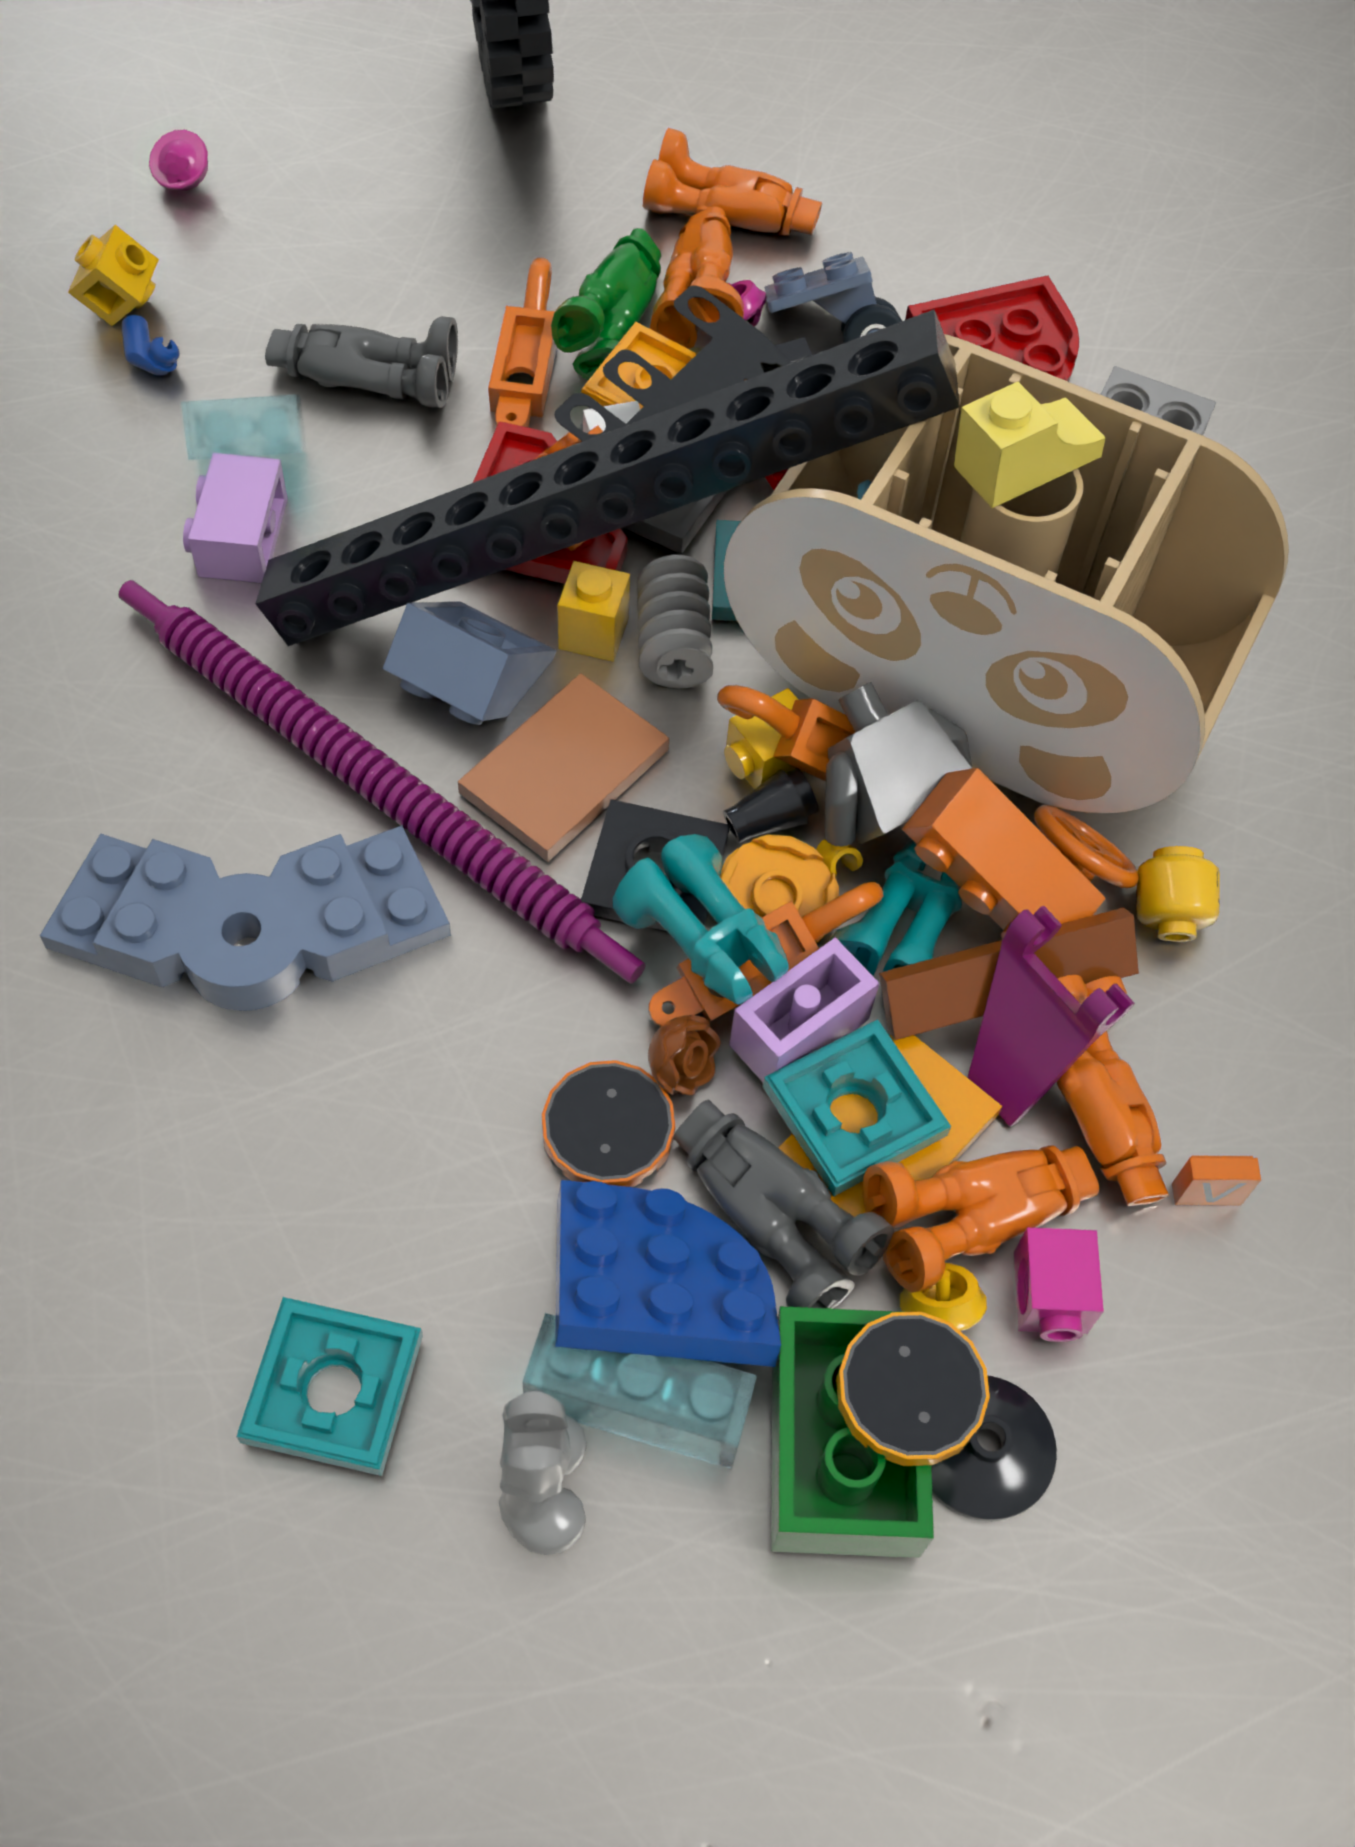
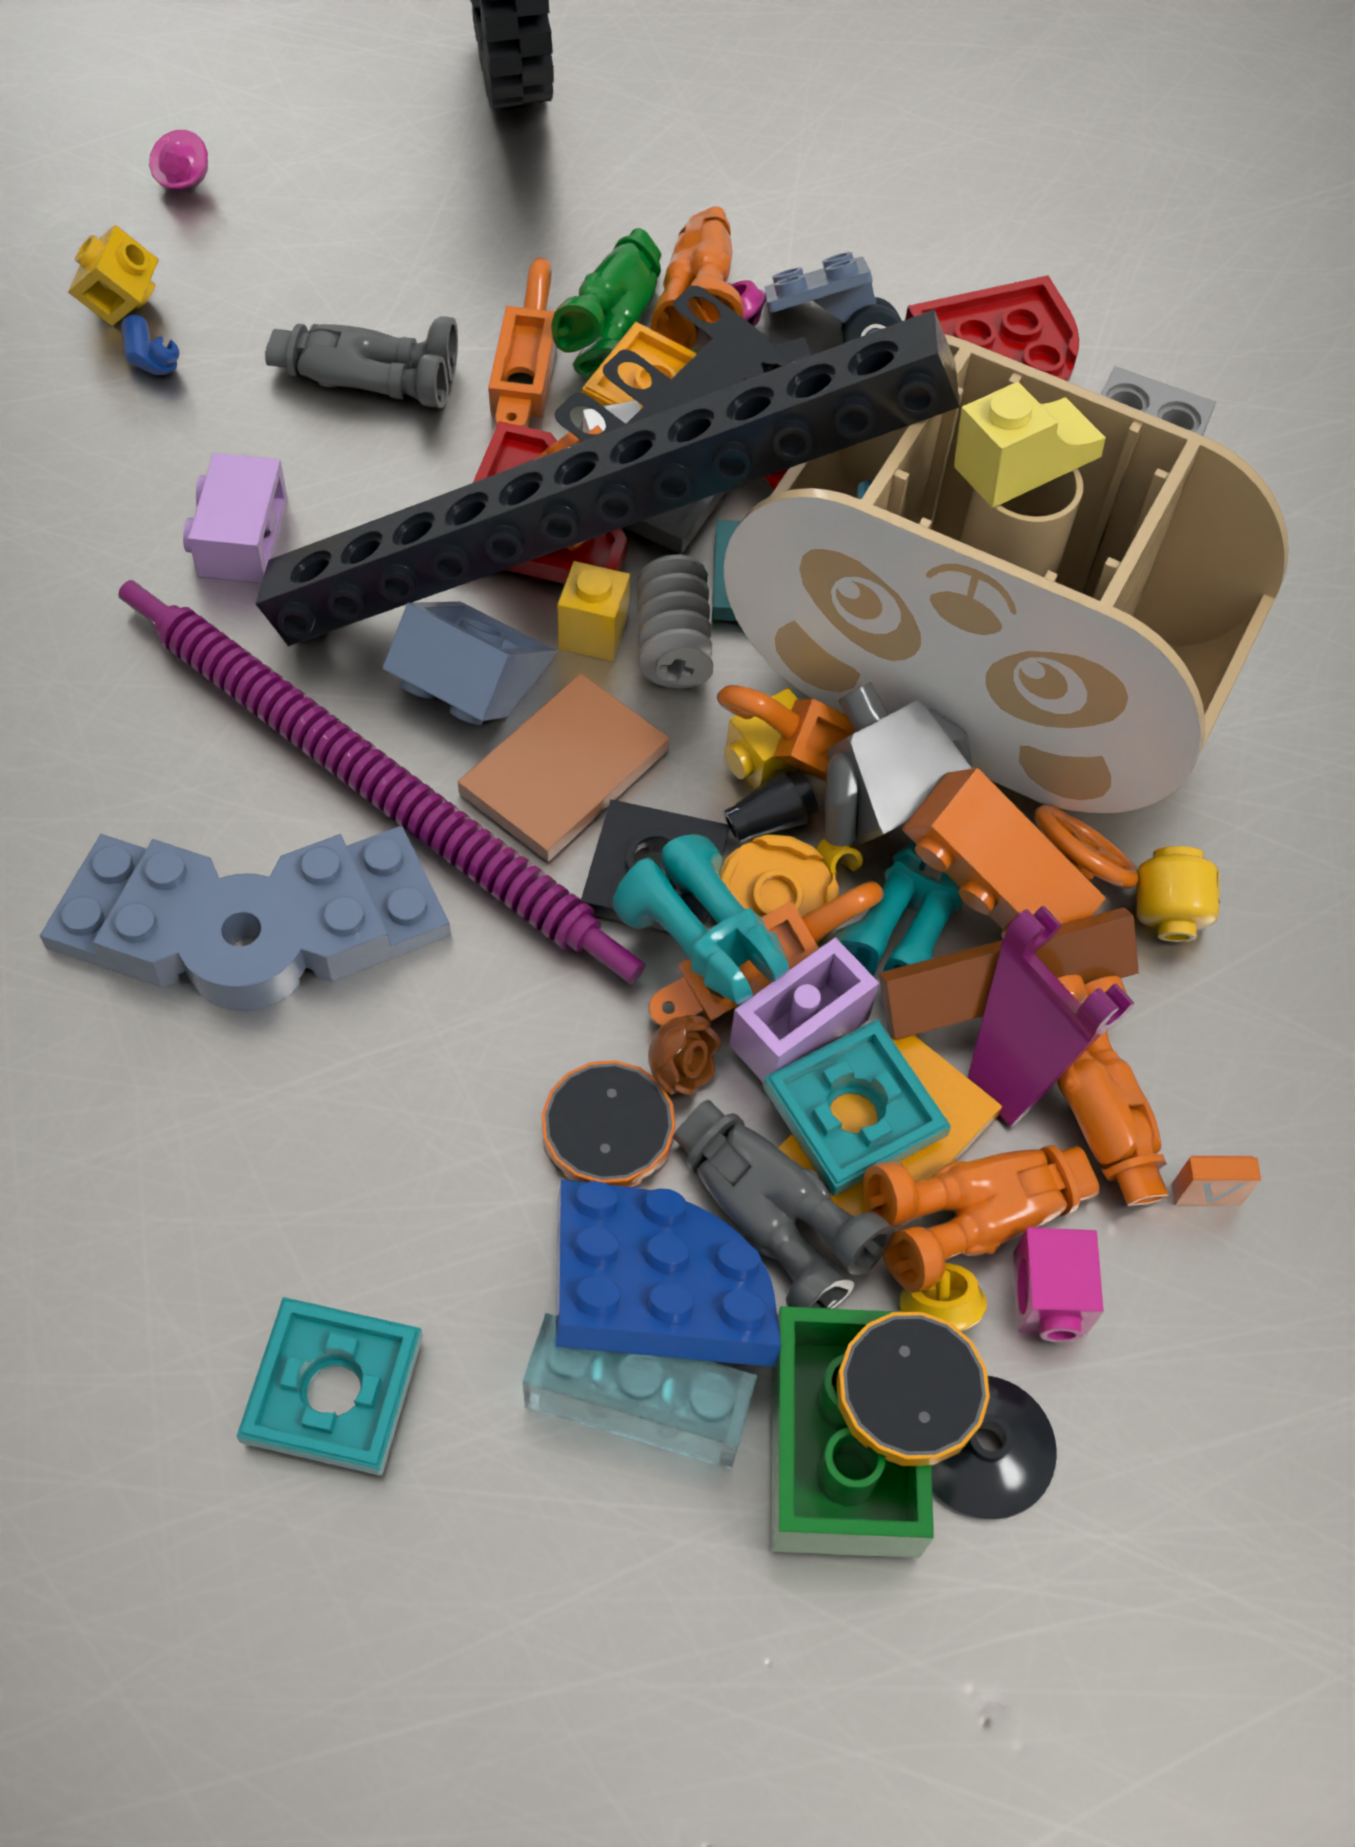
(244, 426): clear light blue brick -> none
(536, 1454): light grey piece -> none
(747, 196): orange piece -> none

